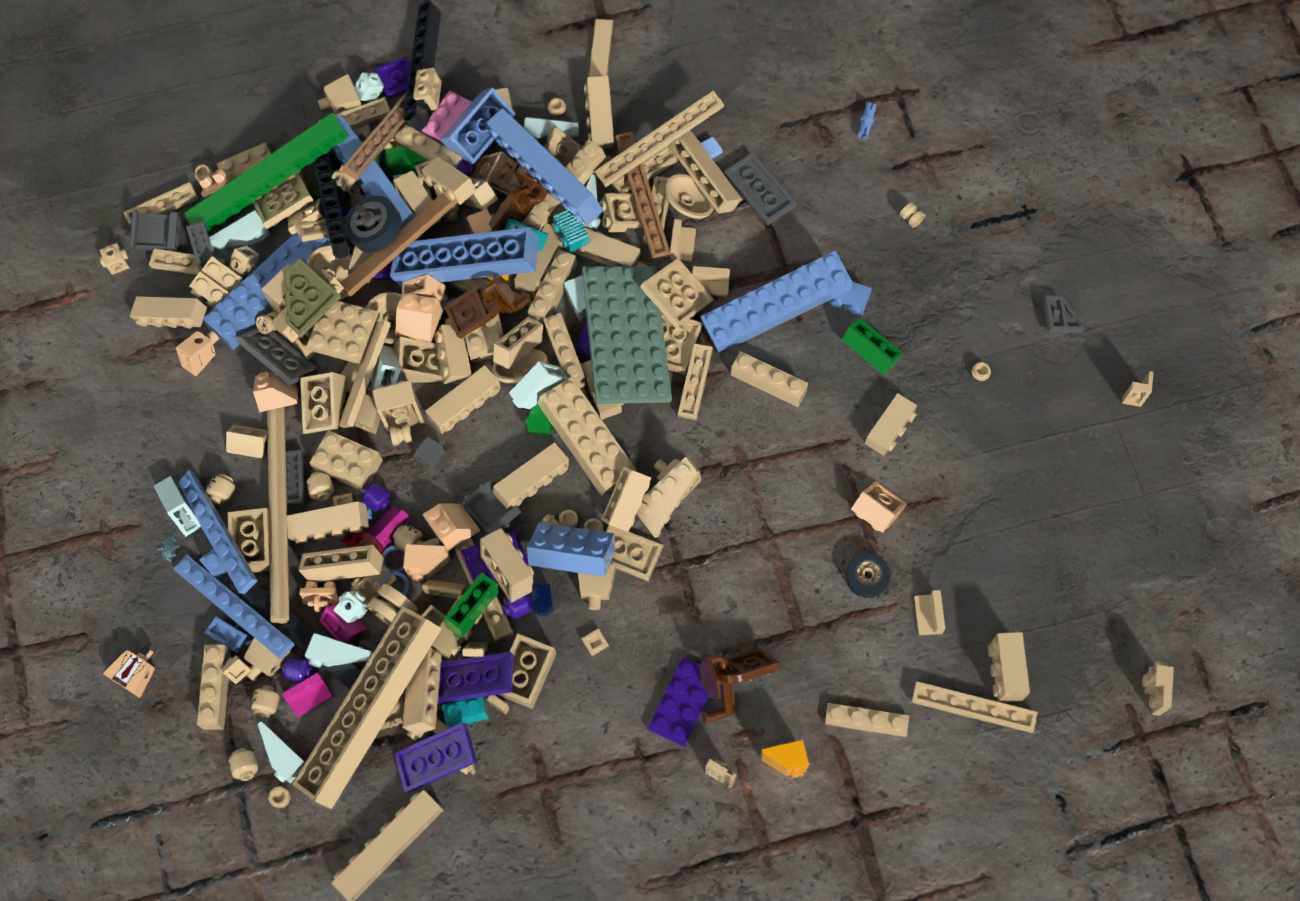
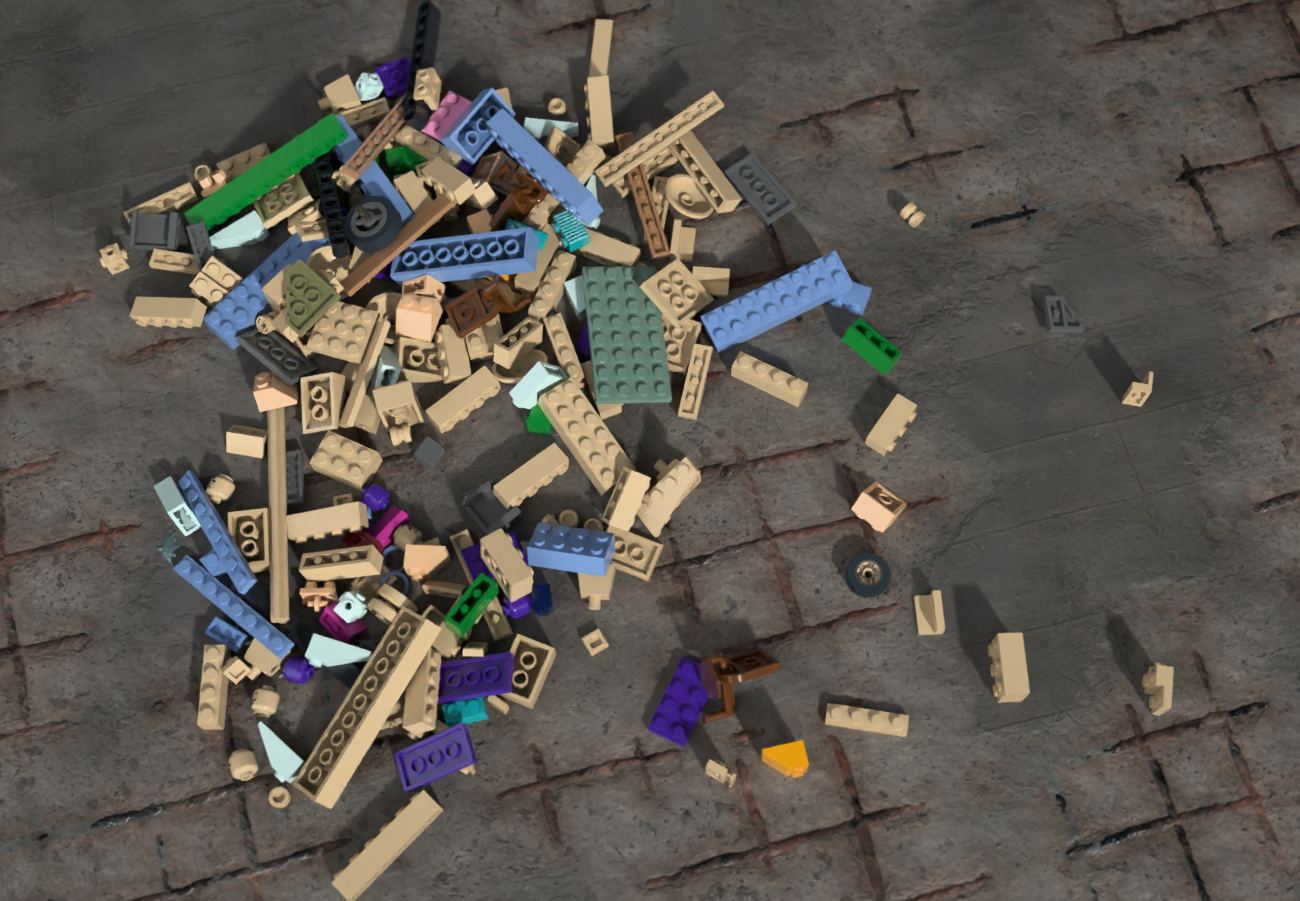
(132, 671): light nougat torso -> none
(197, 351): light nougat torso -> none
(244, 260): tan brick -> none
(307, 695): dark pink panel -> none
(319, 485): tan head -> none
(451, 524): light nougat slope -> none
(619, 212): tan plate -> none
(712, 147): light blue tile -> none
(867, 120): medium blue pin -> none
(974, 707): tan plate -> none
(981, 371): tan plate -> none

